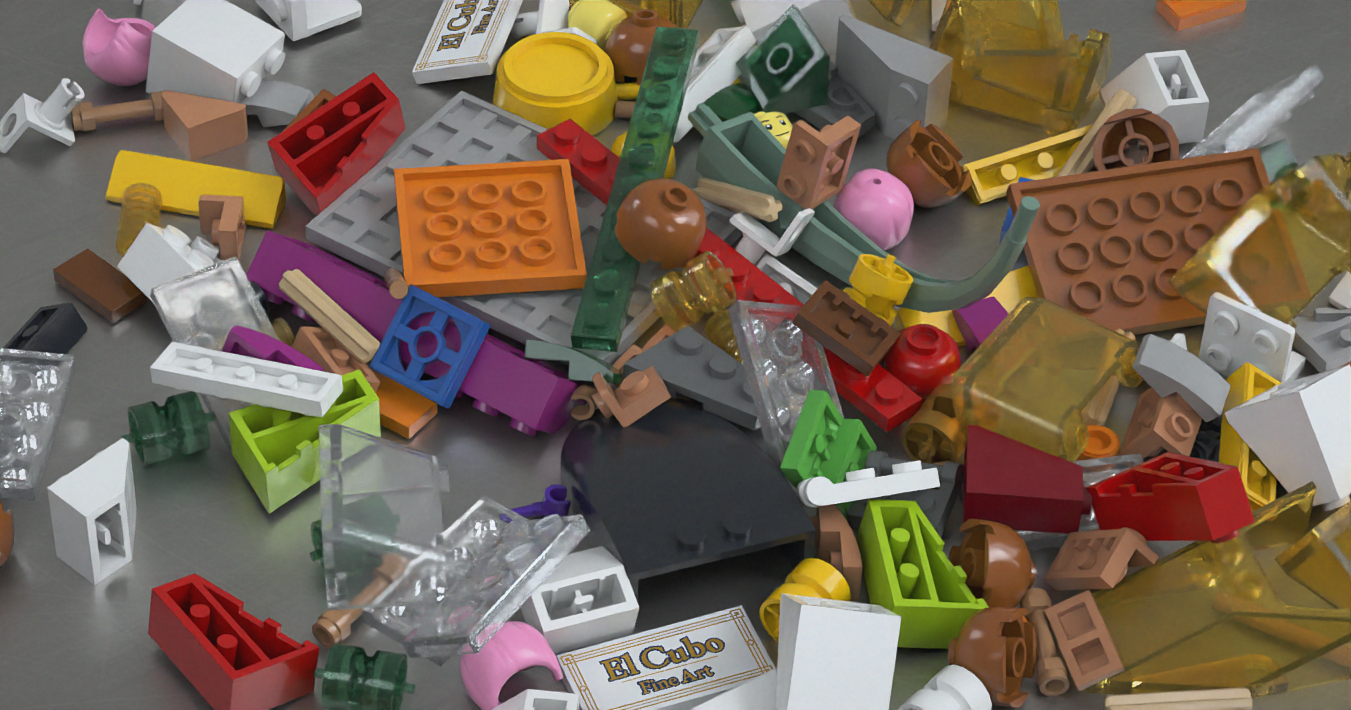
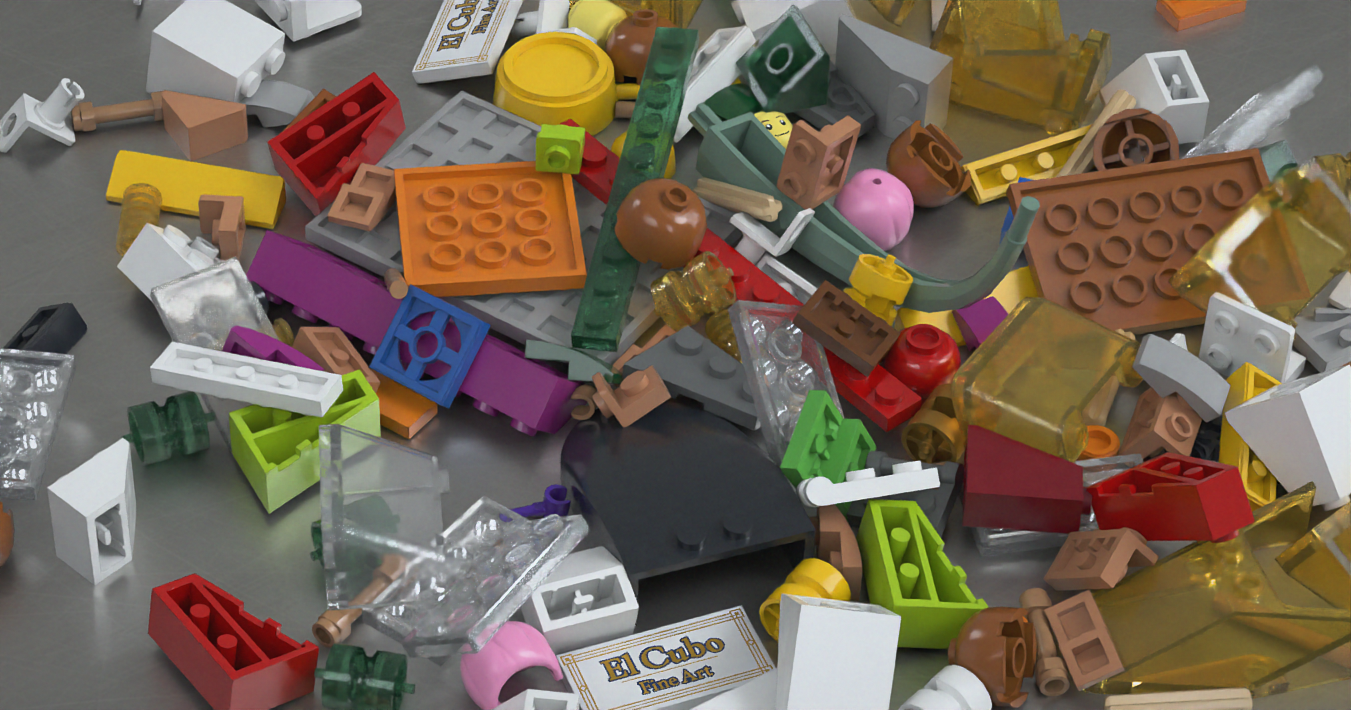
(99, 285): reddish brown tile -> none
(118, 48): bright pink piece -> none
(329, 315): tan axle -> none
(365, 199): none -> nougat slope
(560, 148): none -> lime bracket
(994, 562): dark orange cylinder -> none

